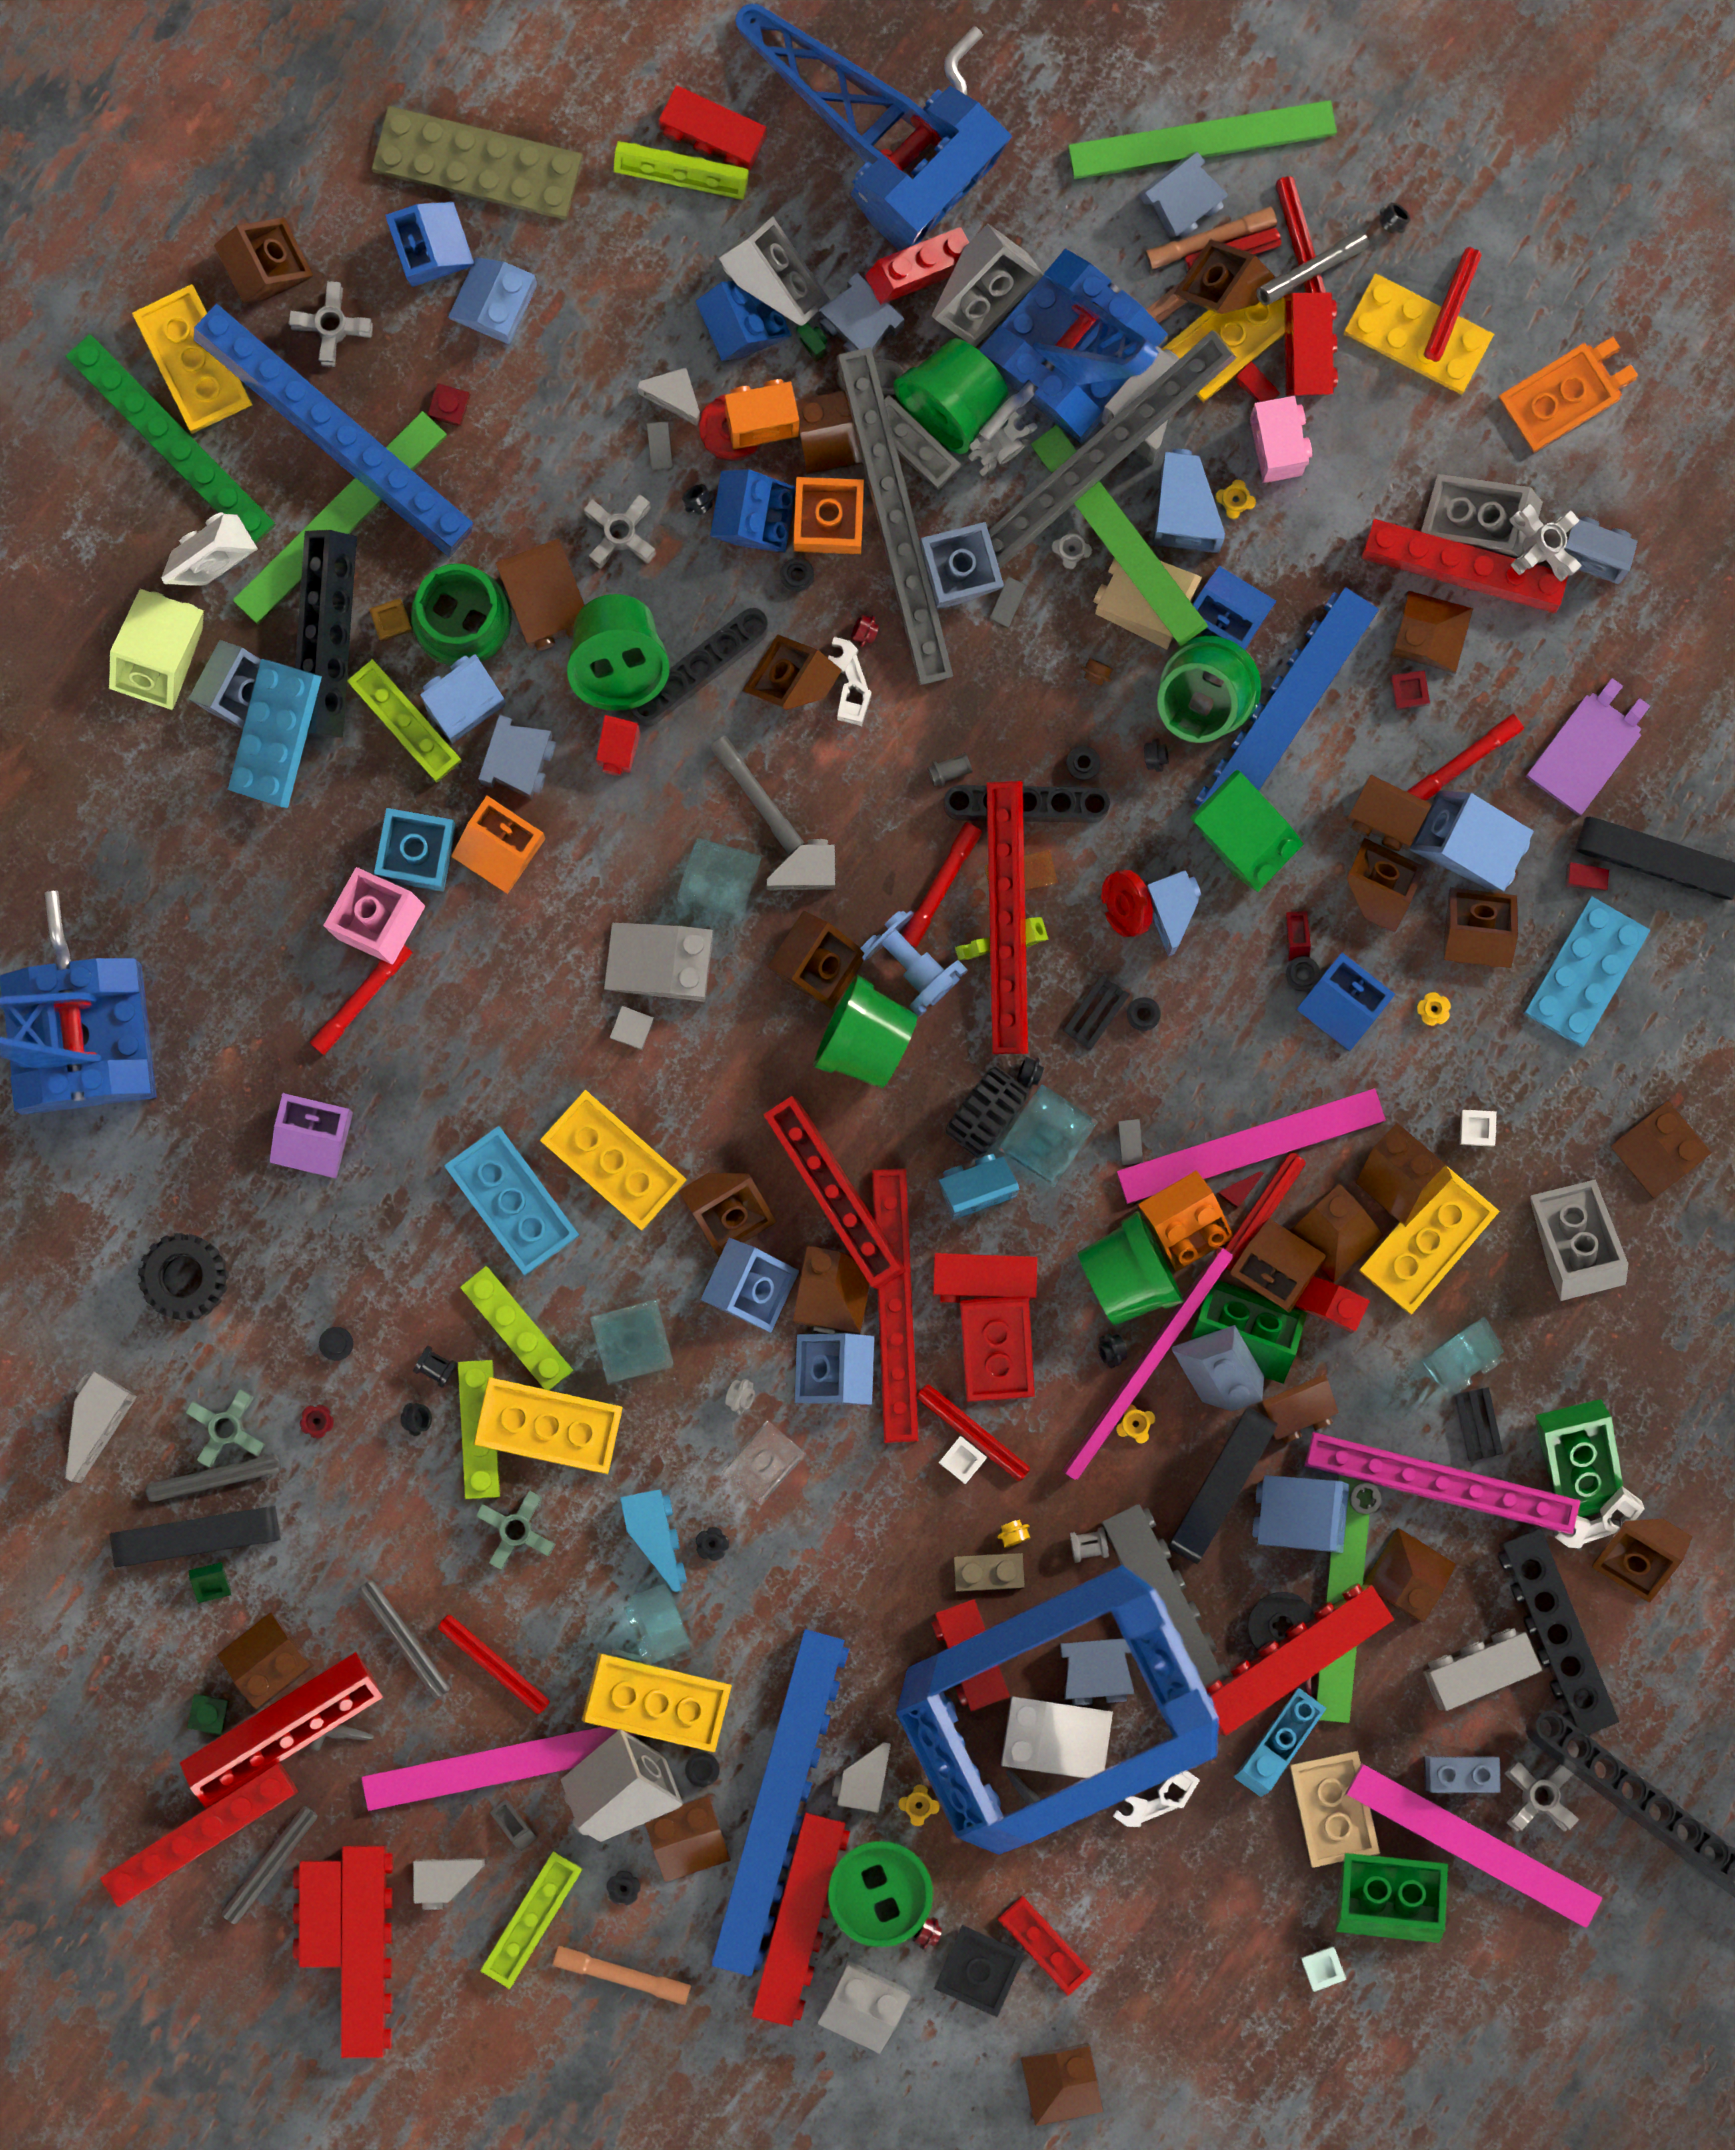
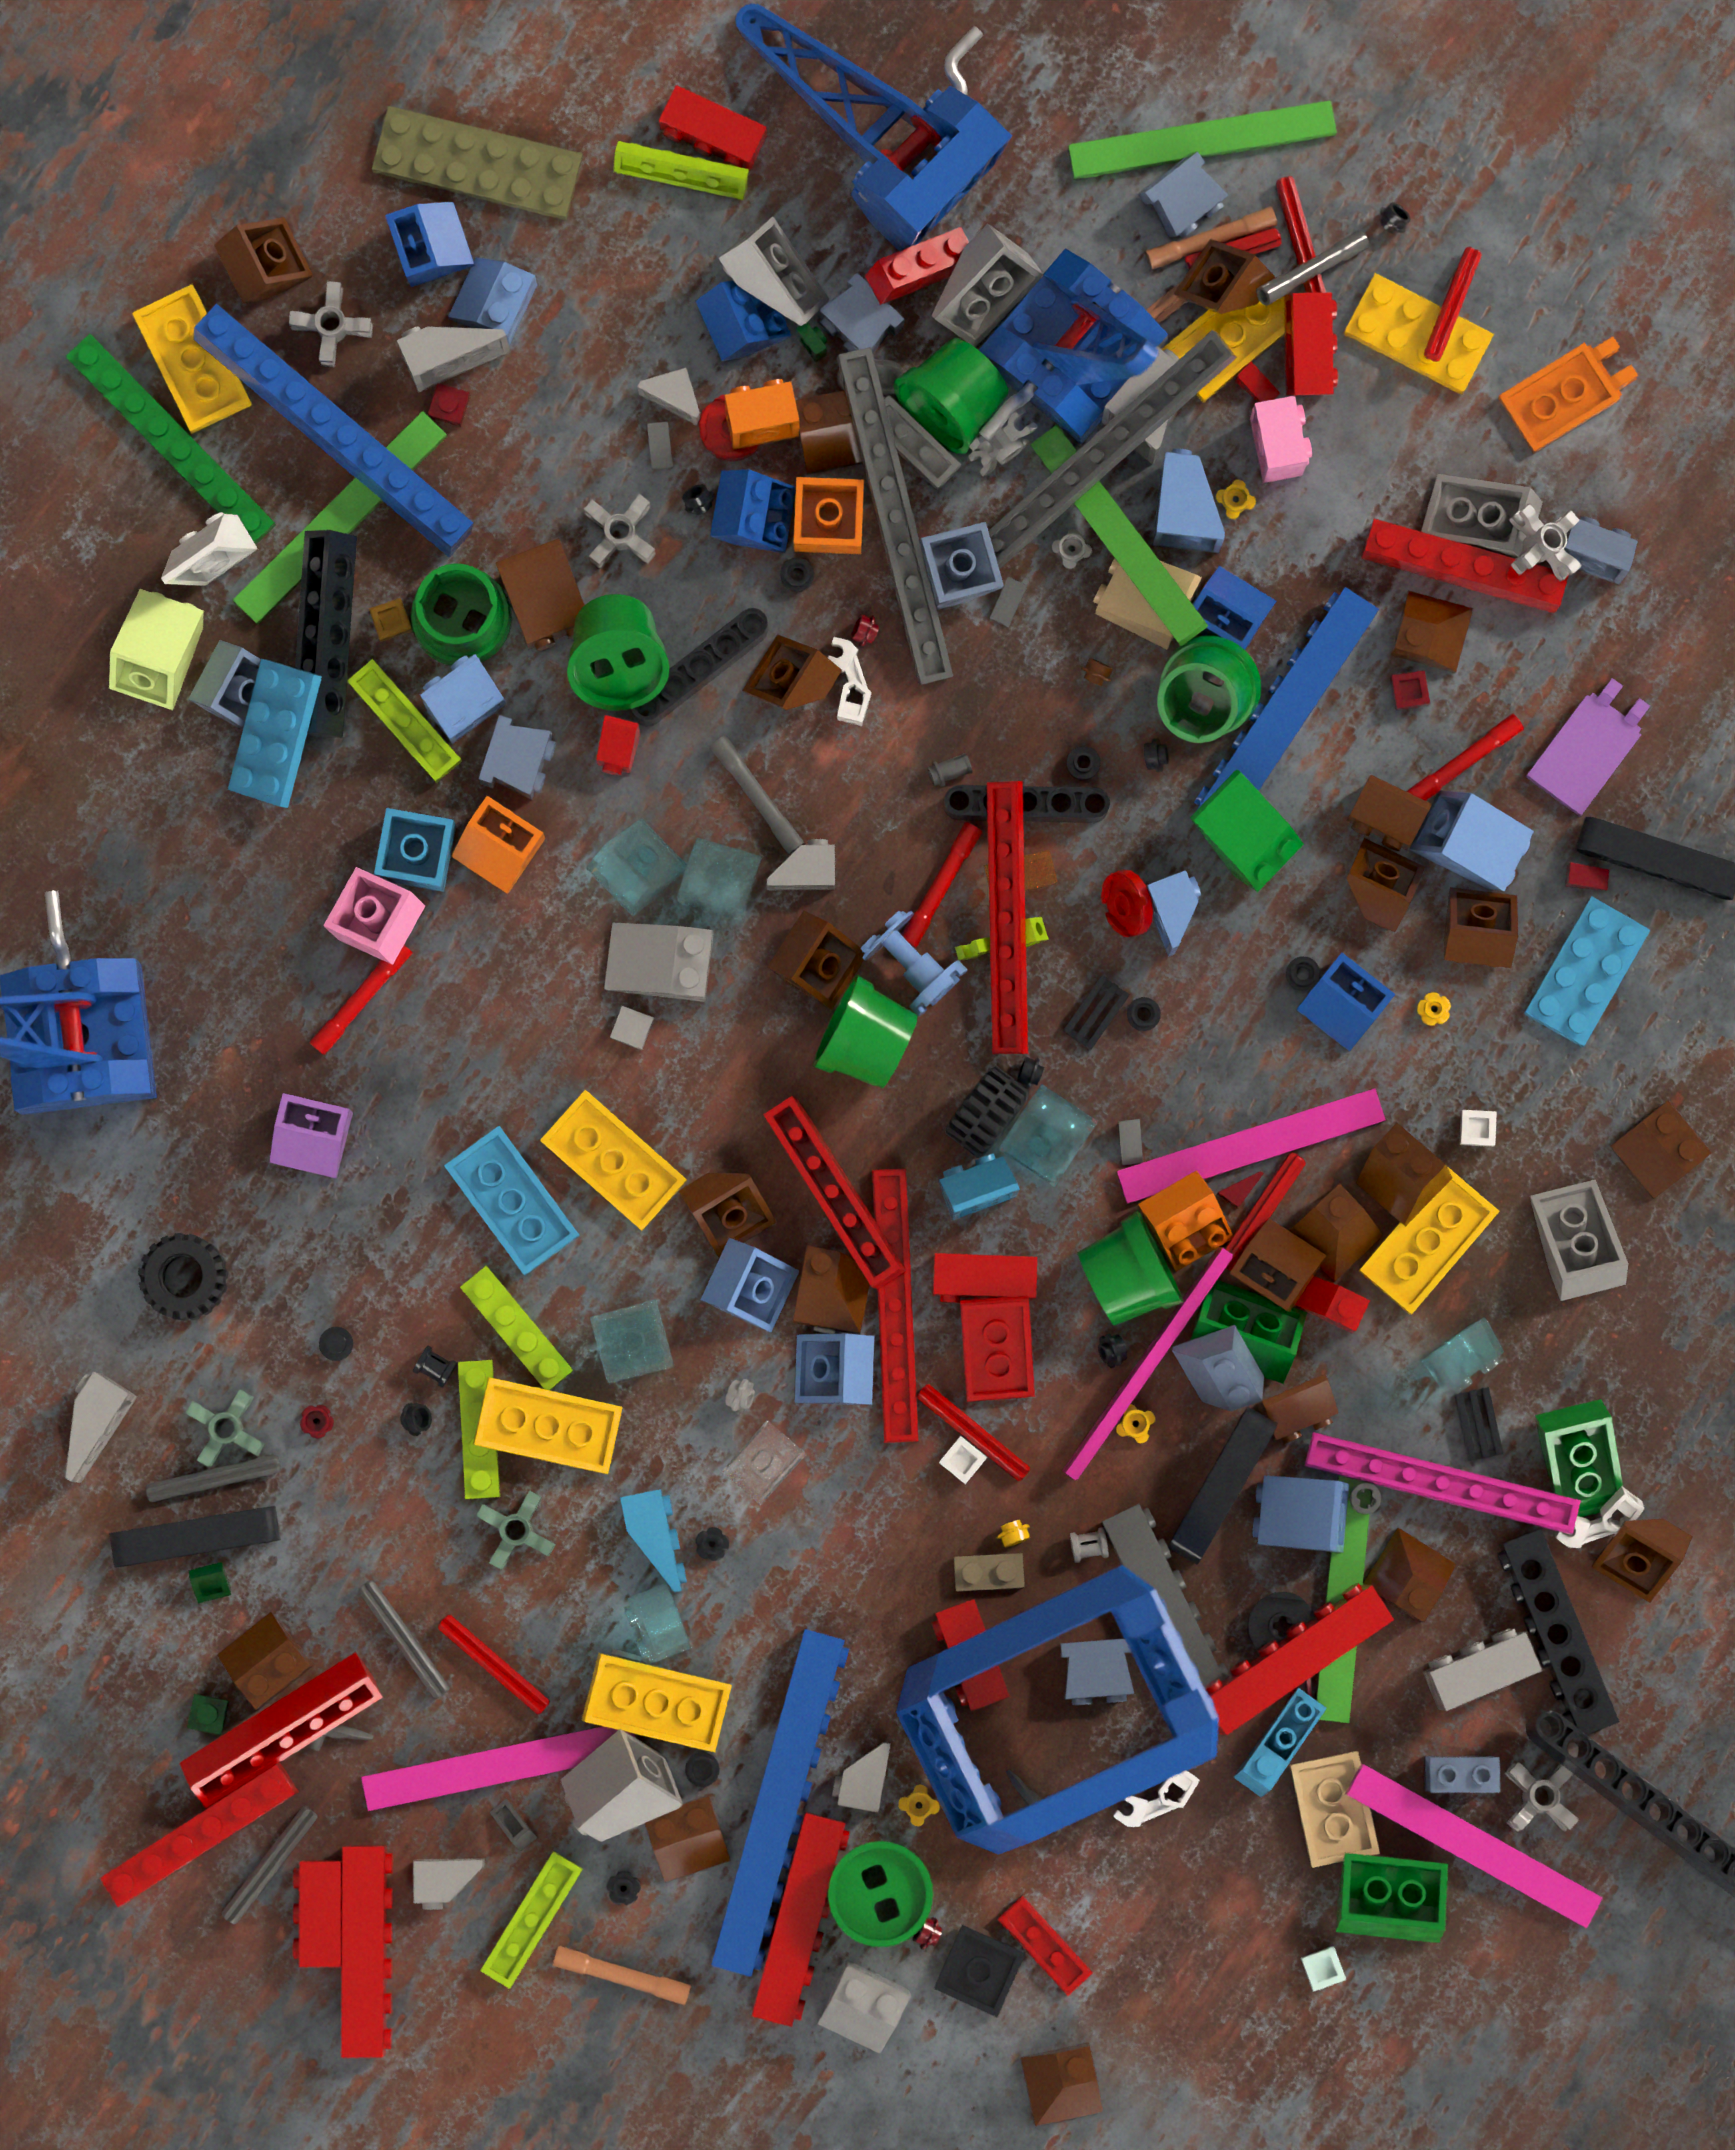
(445, 352): none -> light grey slope
(636, 866): none -> clear light blue slope
(1056, 1738): white slope -> none
(1298, 935): dark red piece -> none

